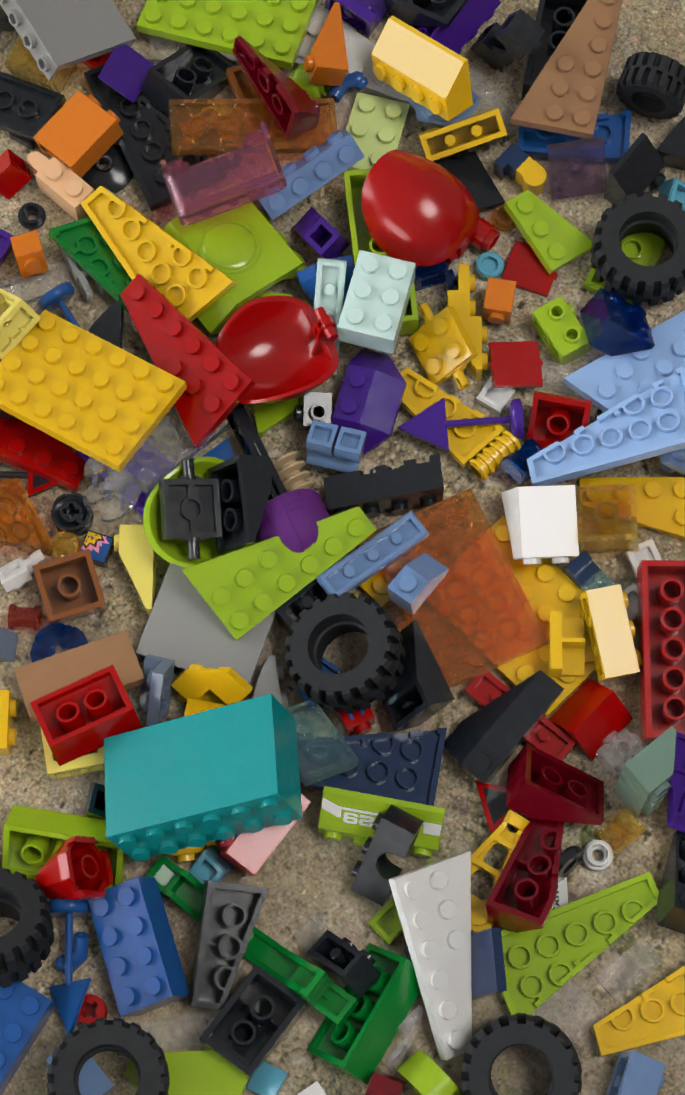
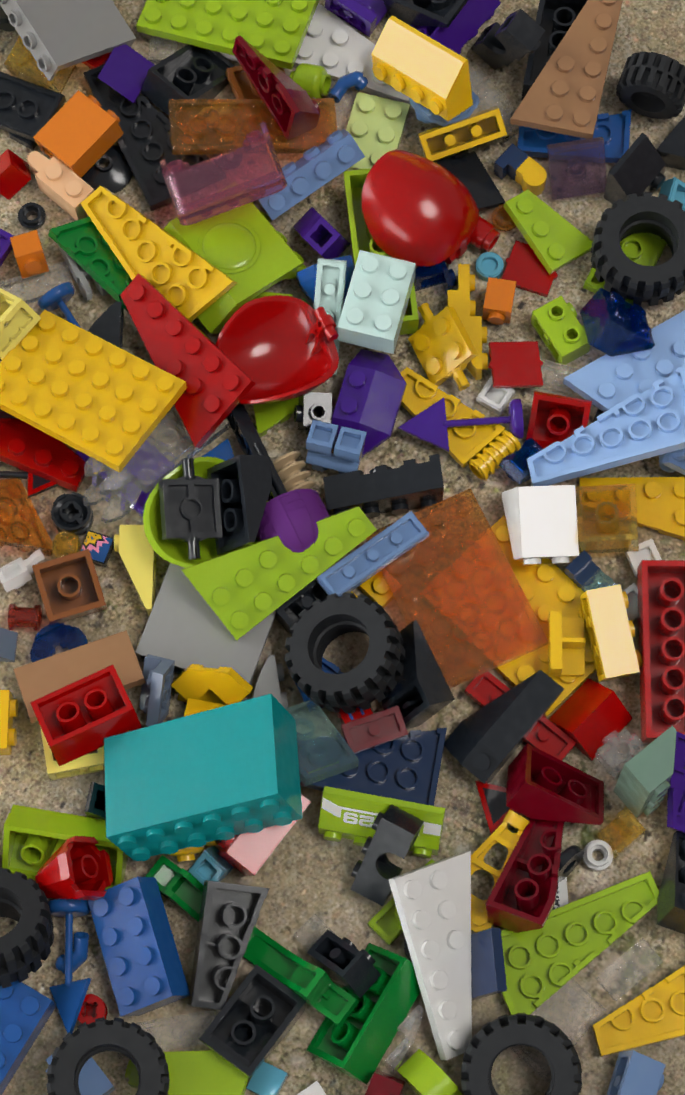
(328, 57): orange slope -> none
(374, 729): none -> dark red plate
(416, 582): medium blue slope -> none

